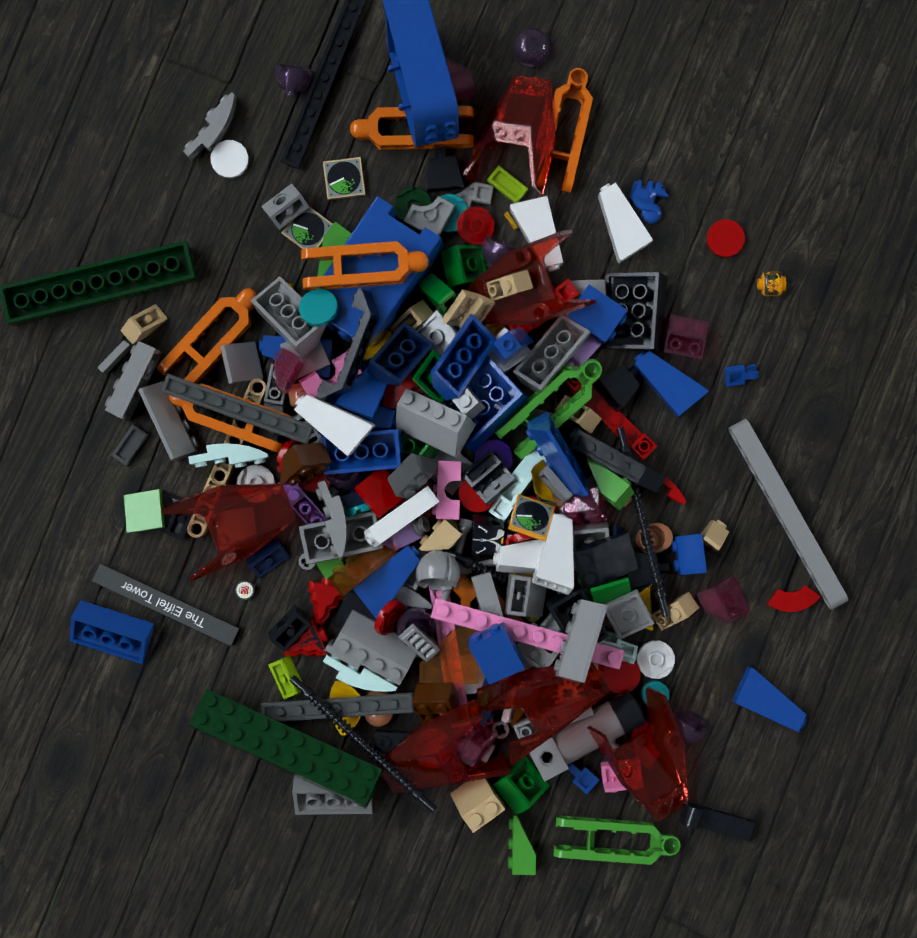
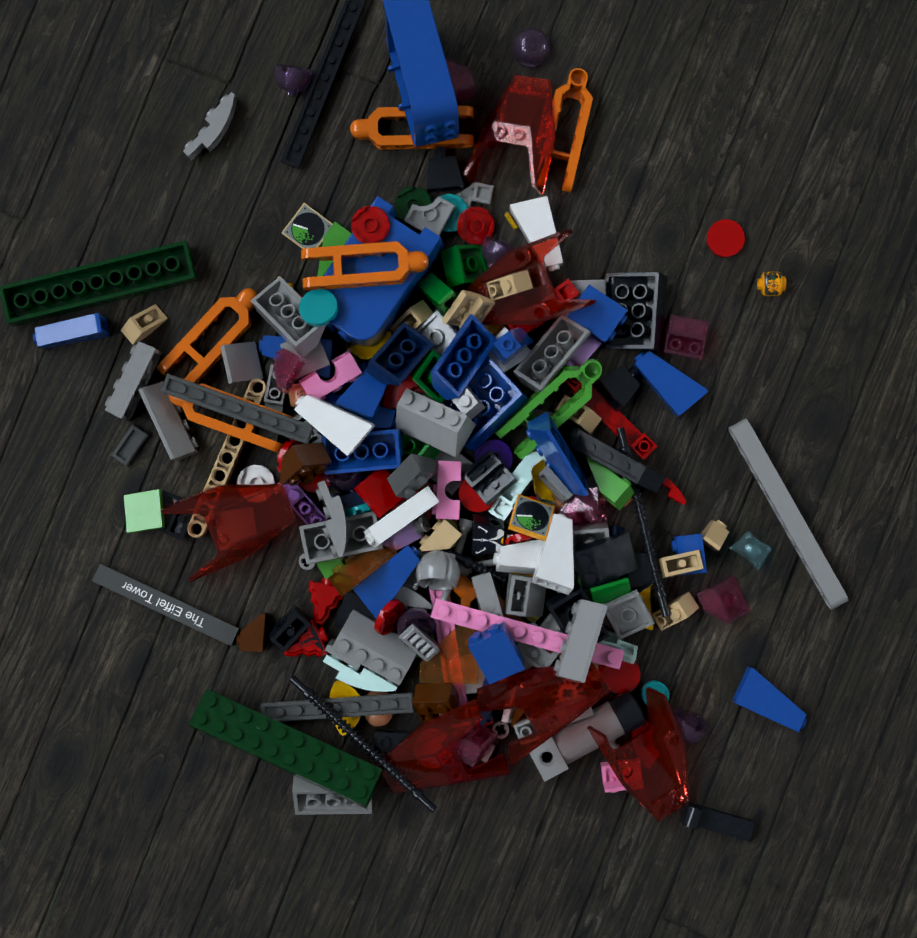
(71, 331): none -> slope
(110, 632): blue slope -> none
(118, 353): light grey tile -> none
(229, 159): white tile -> none
(236, 453): light aqua slope -> none
(245, 590): tile -> none
(253, 635): none -> reddish brown slope
(267, 558): dark blue slope -> none
(282, 672): lime slope -> none
(285, 206): light grey brick -> none
(344, 178): tile -> none
(363, 301): black slope -> none
(370, 225): none -> red tile
(477, 803): tan slope -> none
(507, 184): lime tile -> none
(522, 786): green slope -> none
(523, 854): bright green slope -> none
(583, 778): blue plate -> none
(622, 222): white slope -> none
(644, 198): blue animal -> none
(655, 659): white tile -> none
(659, 843): bright green piece -> none
(661, 536): nougat hat -> none
(680, 563): none -> tan slope
(738, 374): blue plate -> none
(751, 549): none -> clear light blue hair
(794, 600): red tile -> none

